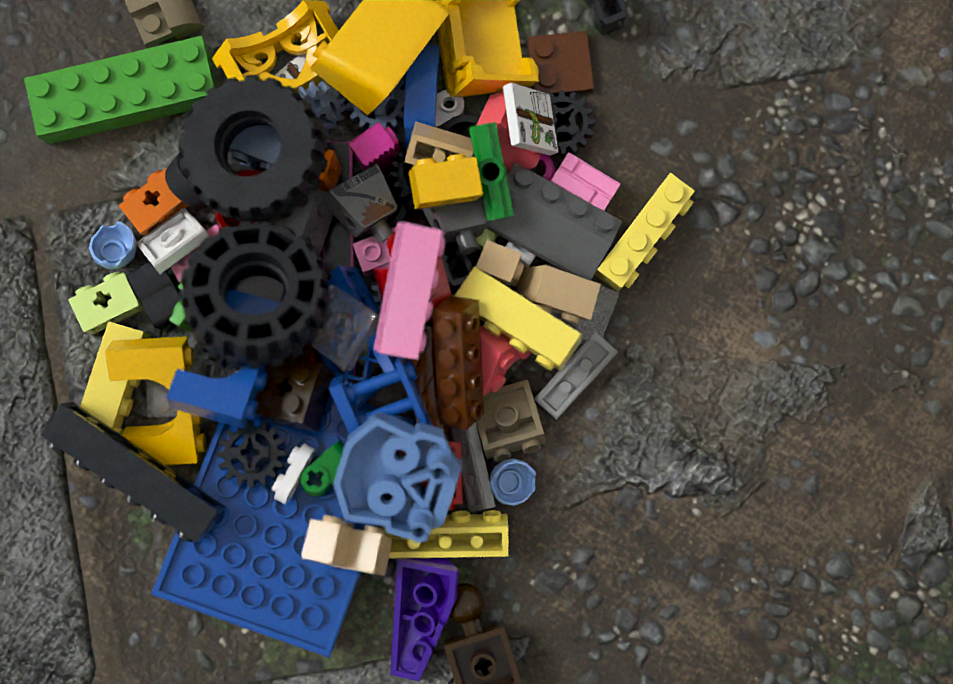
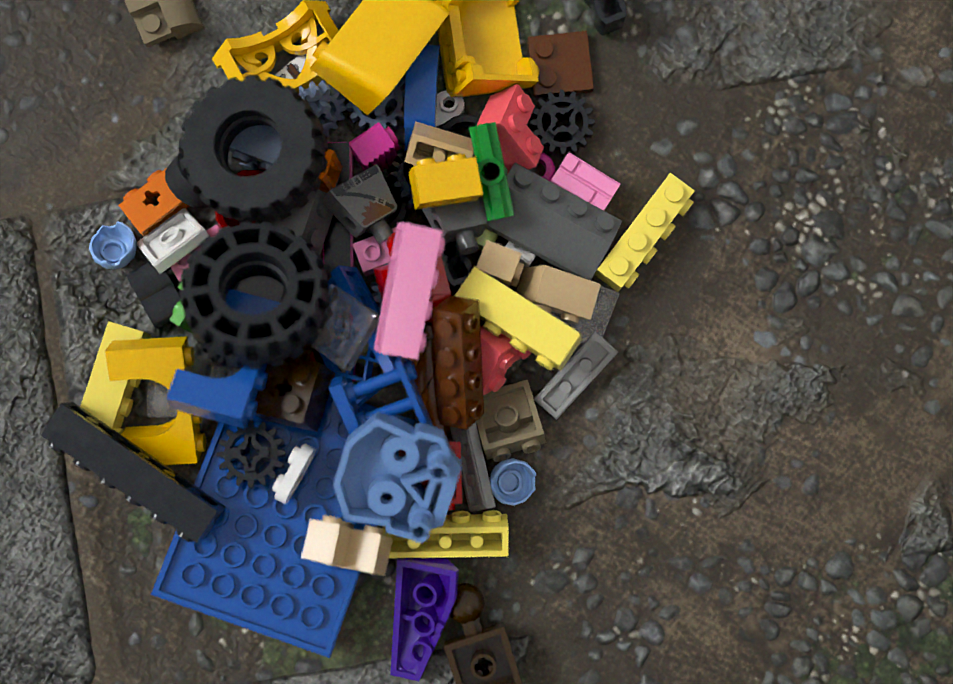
(89, 301): yellowish green brick -> none
(120, 90): bright green brick -> none
(324, 466): green piece -> none
(530, 119): white tile -> none

